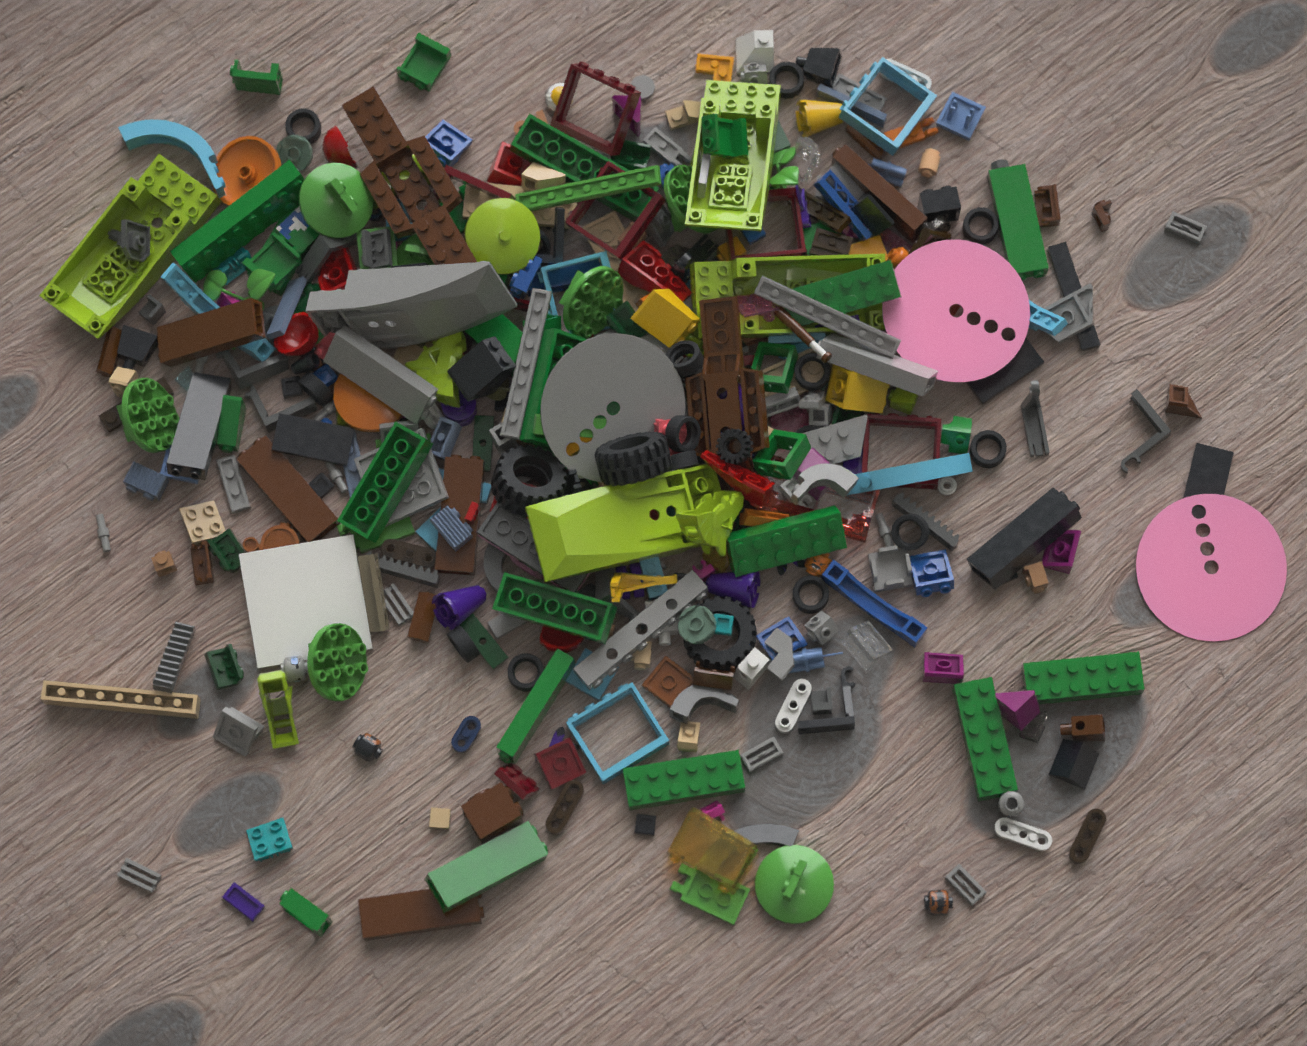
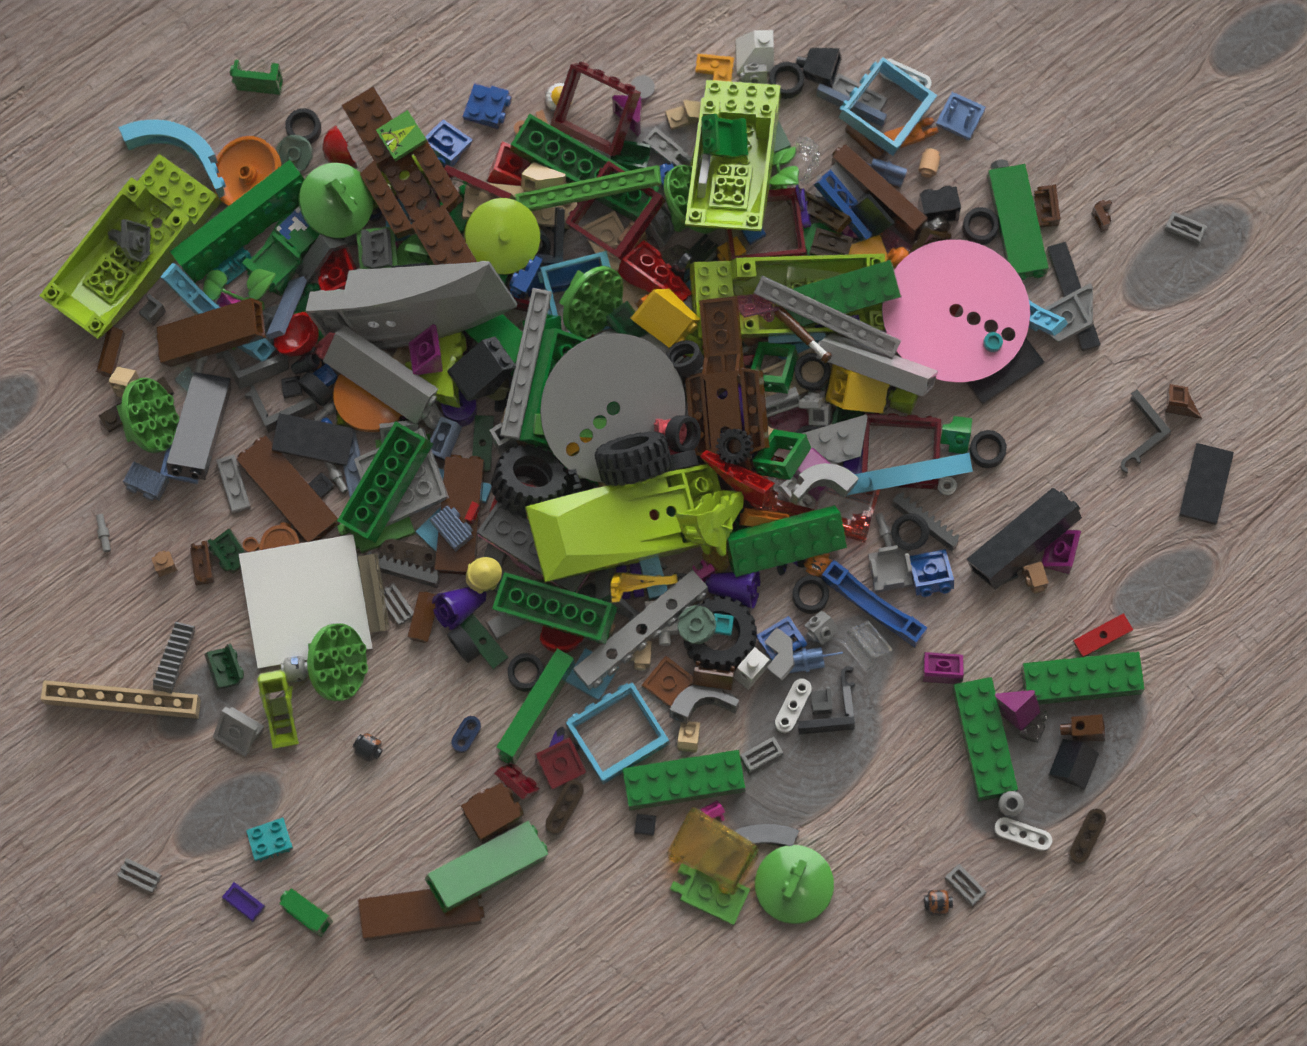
(136, 347): black torso -> none
(202, 521): tan hinge -> none
(231, 423): green slope -> none
(401, 135): none -> bright green tile
(424, 63): green panel -> none
(426, 352): none -> magenta slope
(440, 818): tan tile -> none
(483, 574): none -> light yellow hair
(487, 105): none -> blue plate
(817, 116): yellow cone -> none
(992, 342): none -> teal tile
(1034, 421): dark grey hinge -> none
(1112, 630): none -> red tile
(1217, 604): bright pink piece -> none

